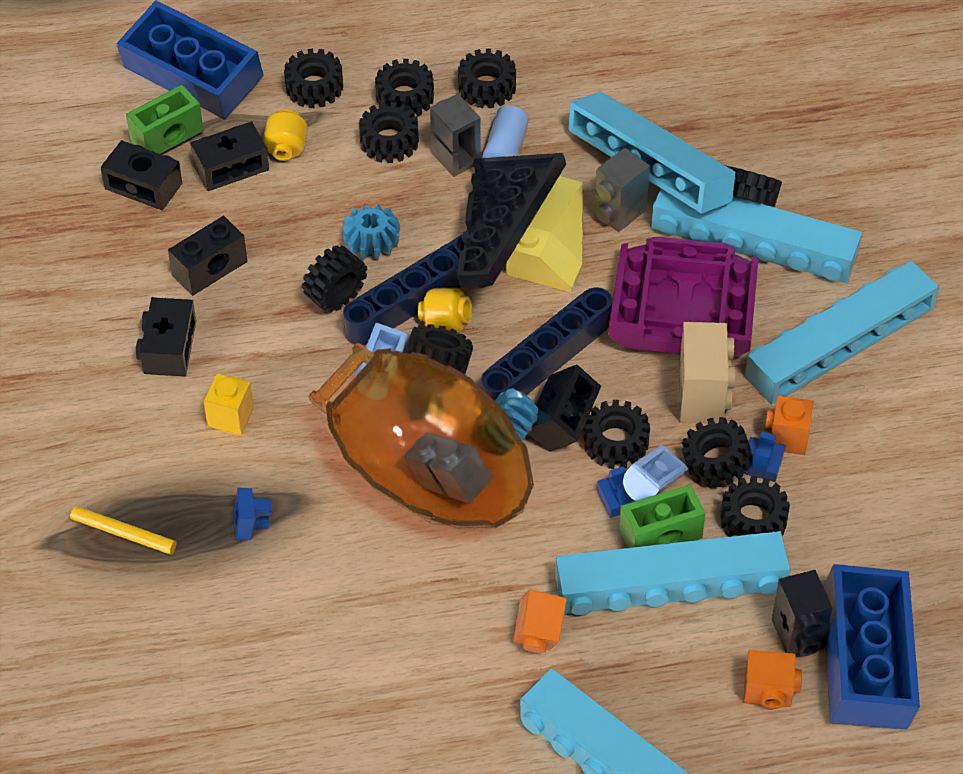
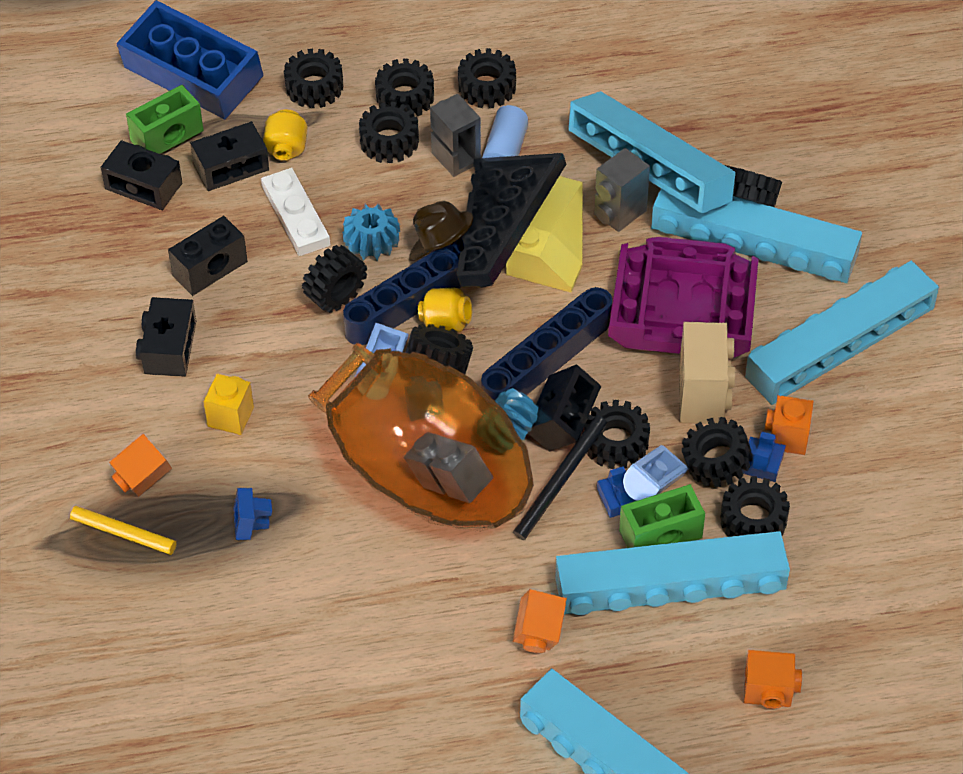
(139, 466): none -> orange brick
(295, 212): none -> white plate
(438, 227): none -> dark brown piece
(560, 477): none -> black bar
(801, 613): black brick -> none
(871, 648): blue brick -> none

